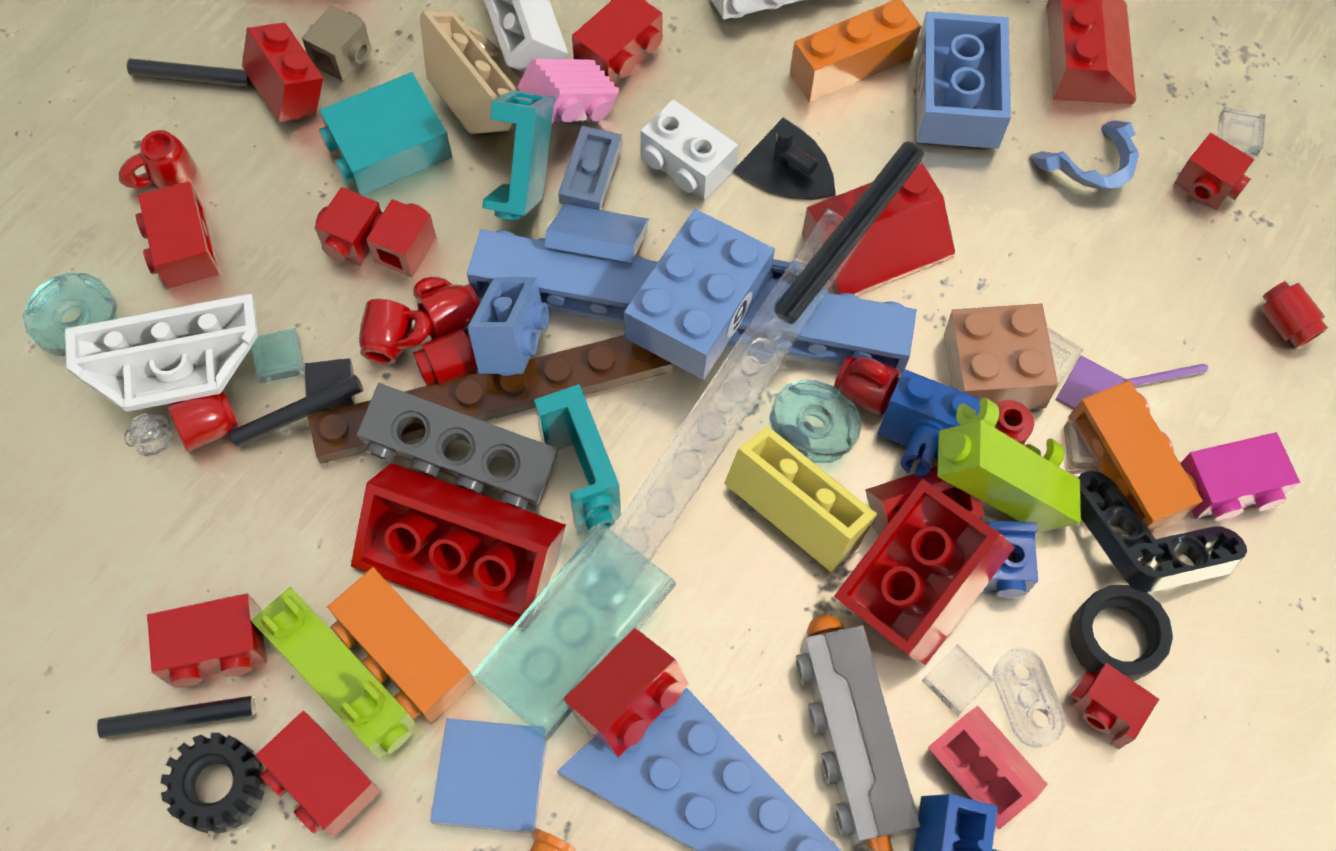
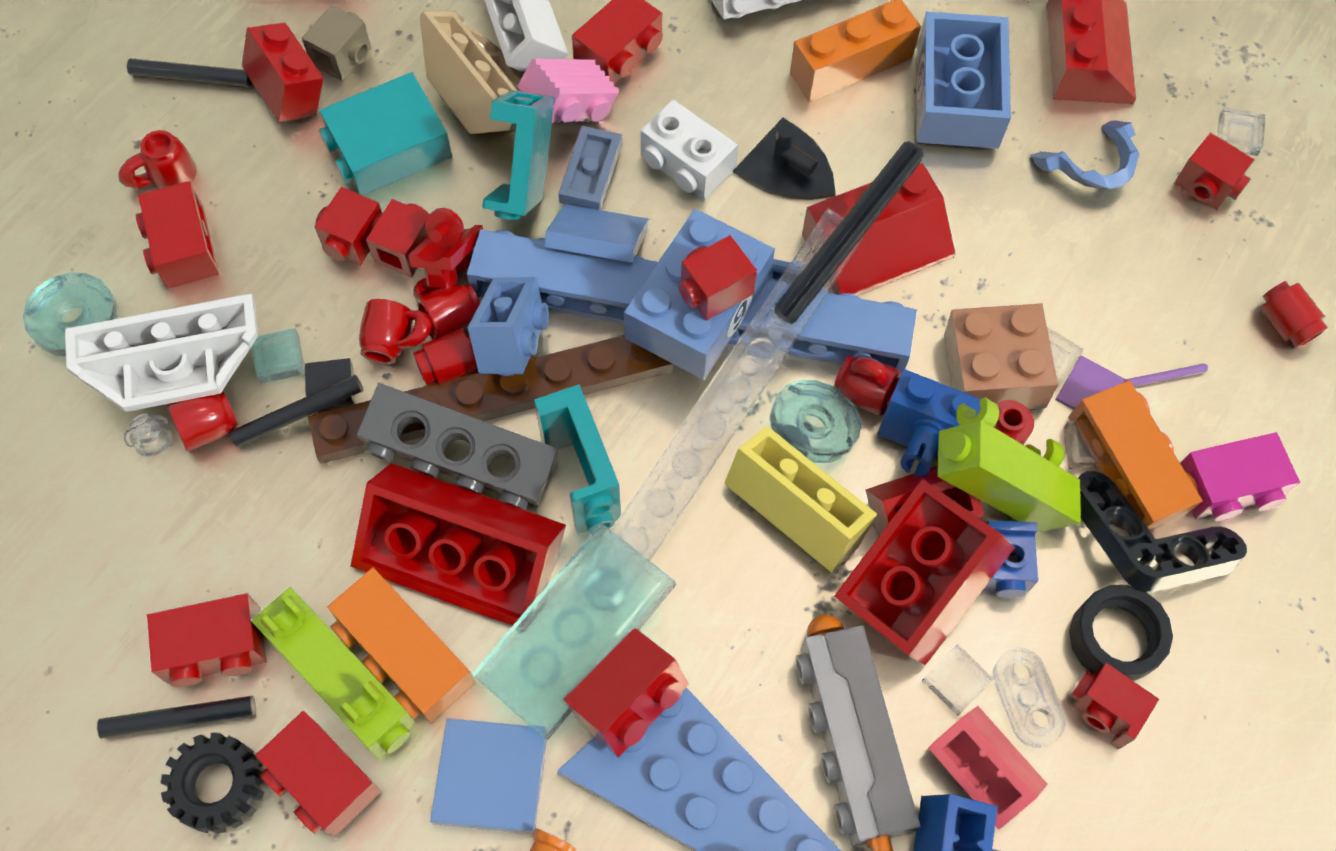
(445, 249): none -> red hips
(716, 277): none -> red brick

